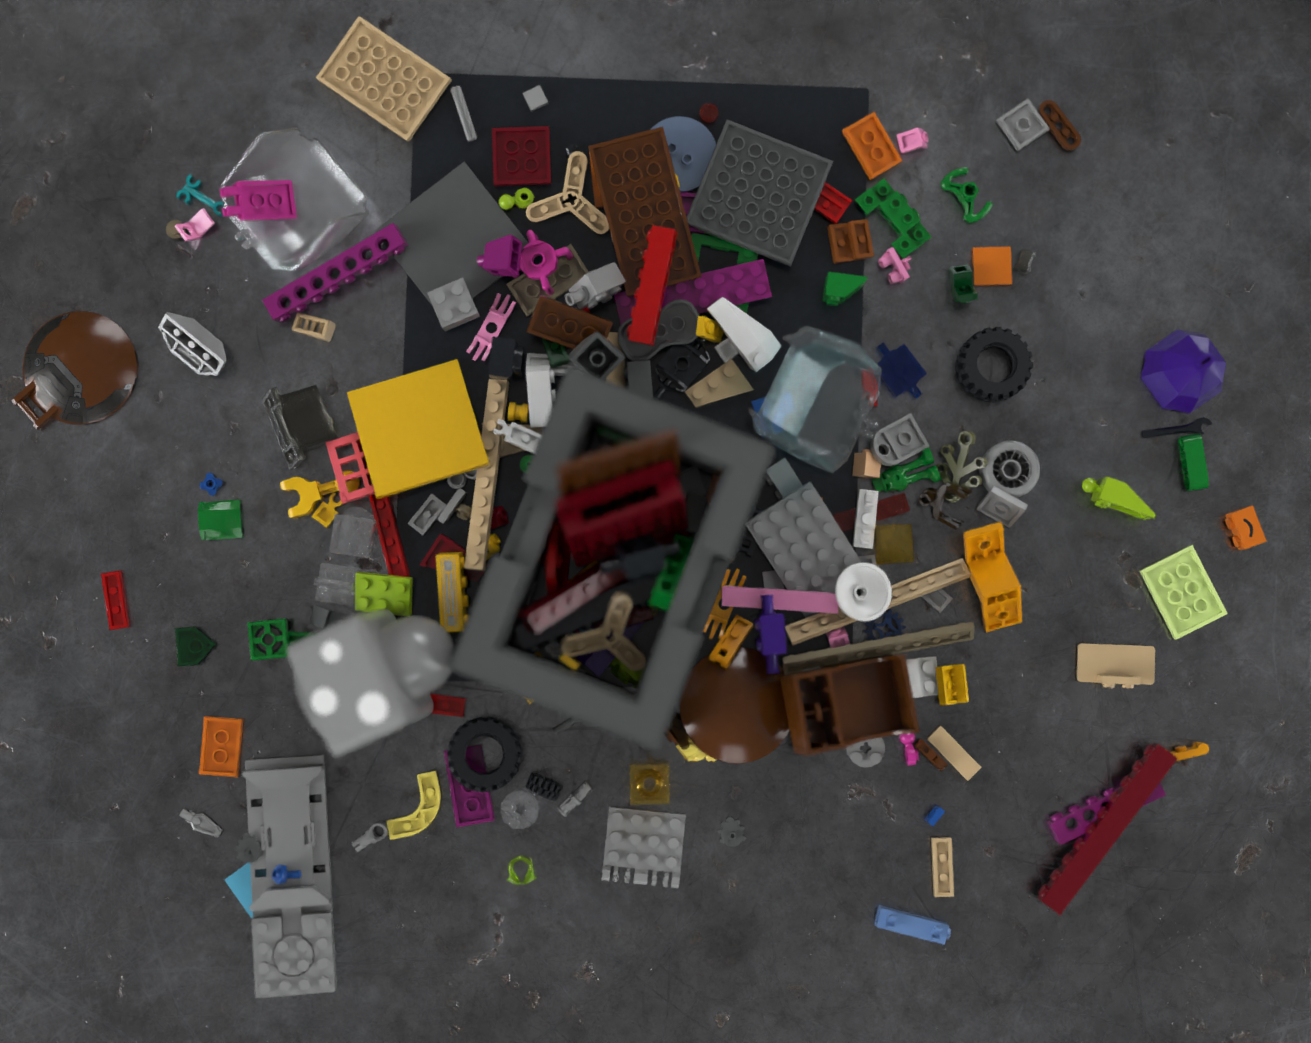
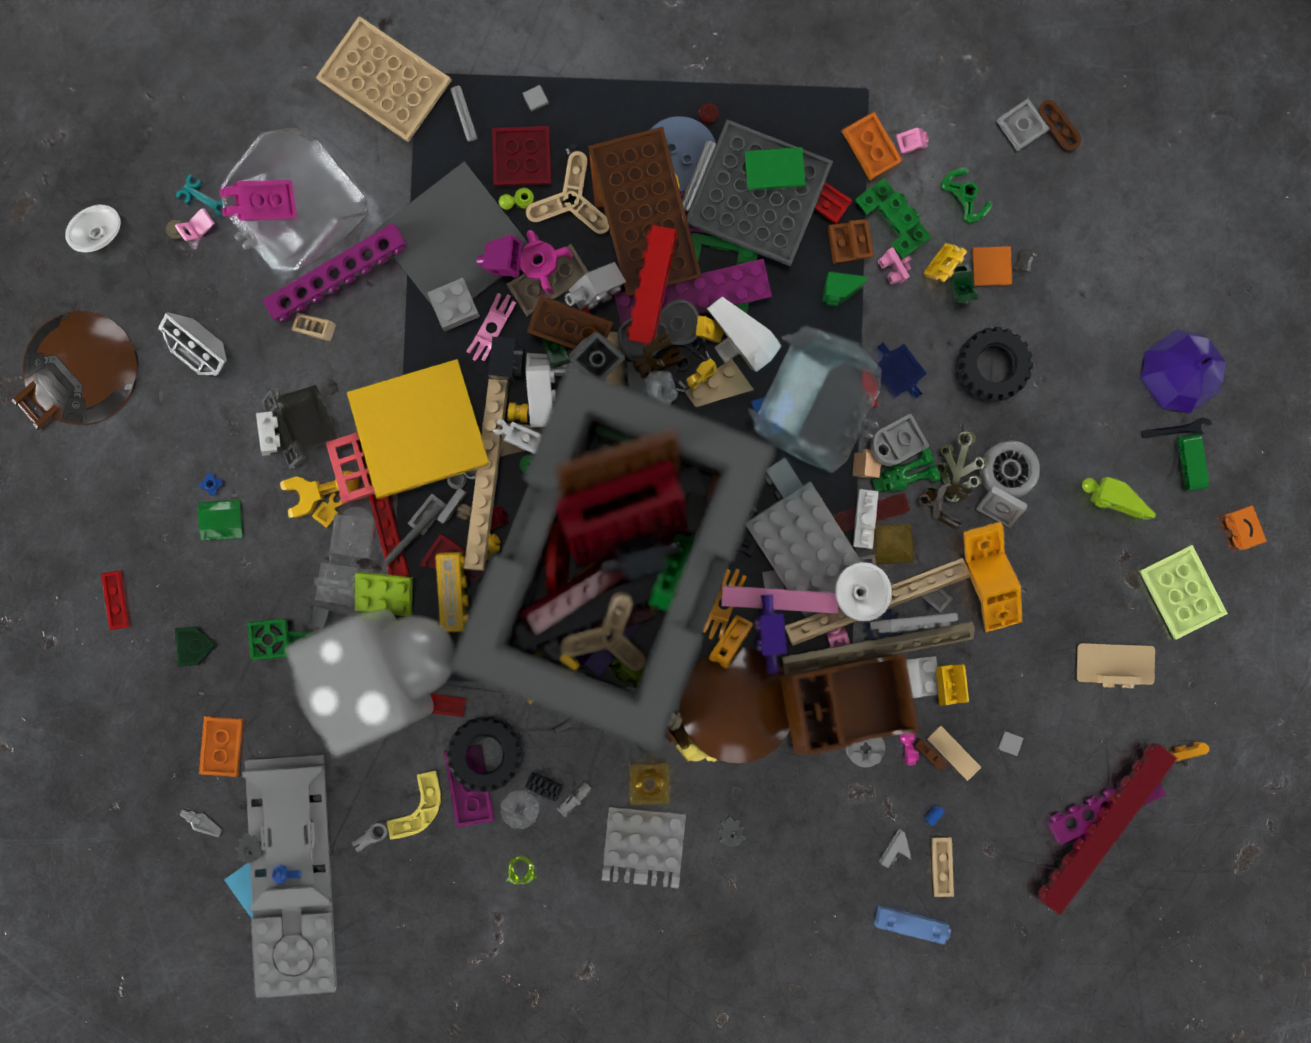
(93, 228): none -> white dish
(268, 441): none -> white plate
(412, 535): none -> dark grey bar
(645, 362): none -> dark brown piece
(660, 381): none -> clear plate
(675, 721): none -> dark tan plate
(698, 175): none -> light grey axle
(704, 371): none -> yellow plate
(775, 168): none -> green tile
(898, 844): none -> light grey slope
(913, 623): none -> light grey plate
(945, 262): none -> yellow plate
(1010, 743): none -> light grey tile

